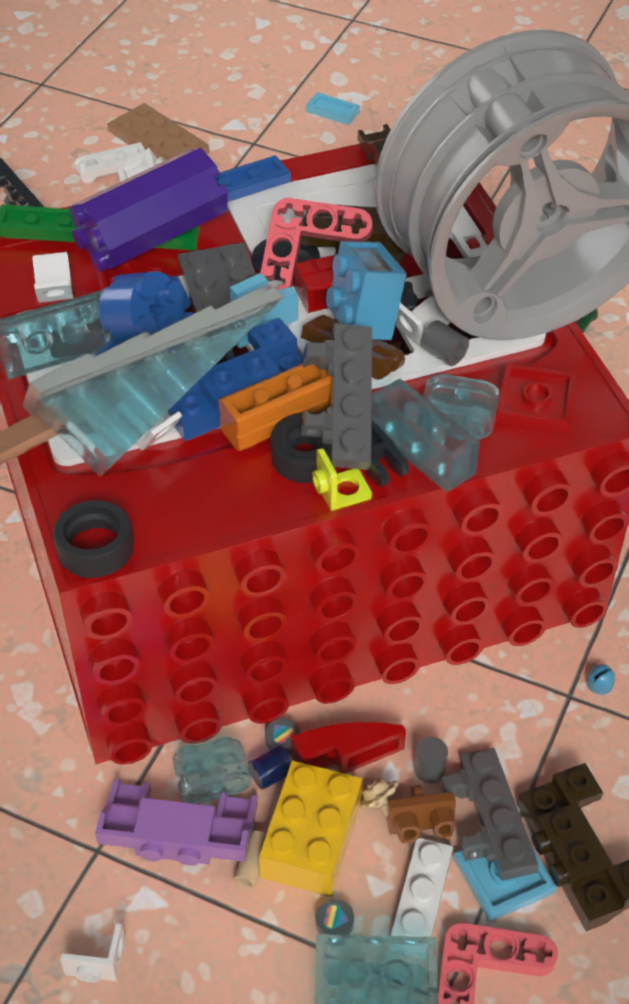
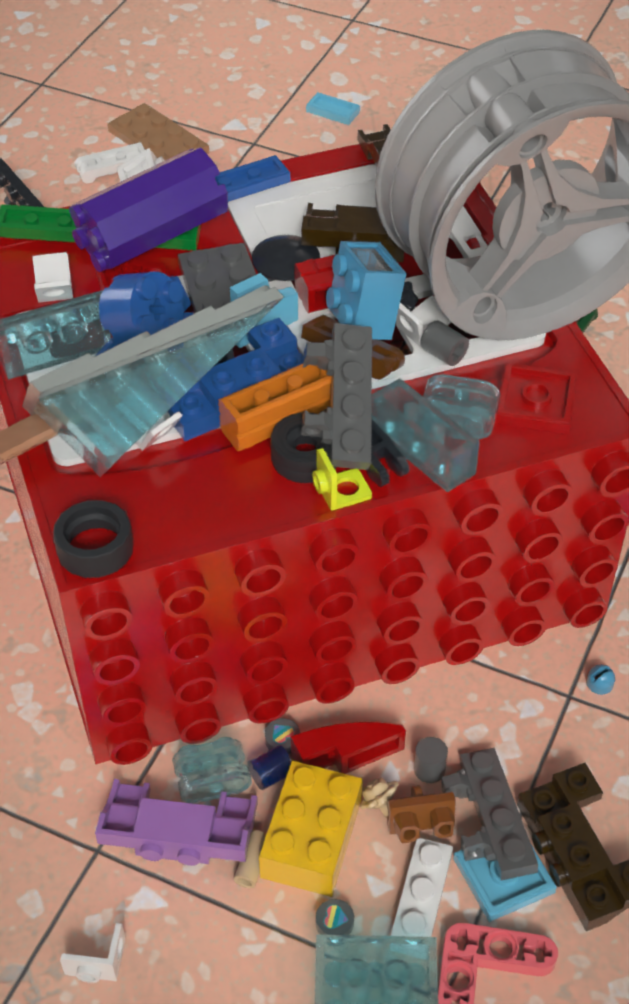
(295, 230): coral beam -> none

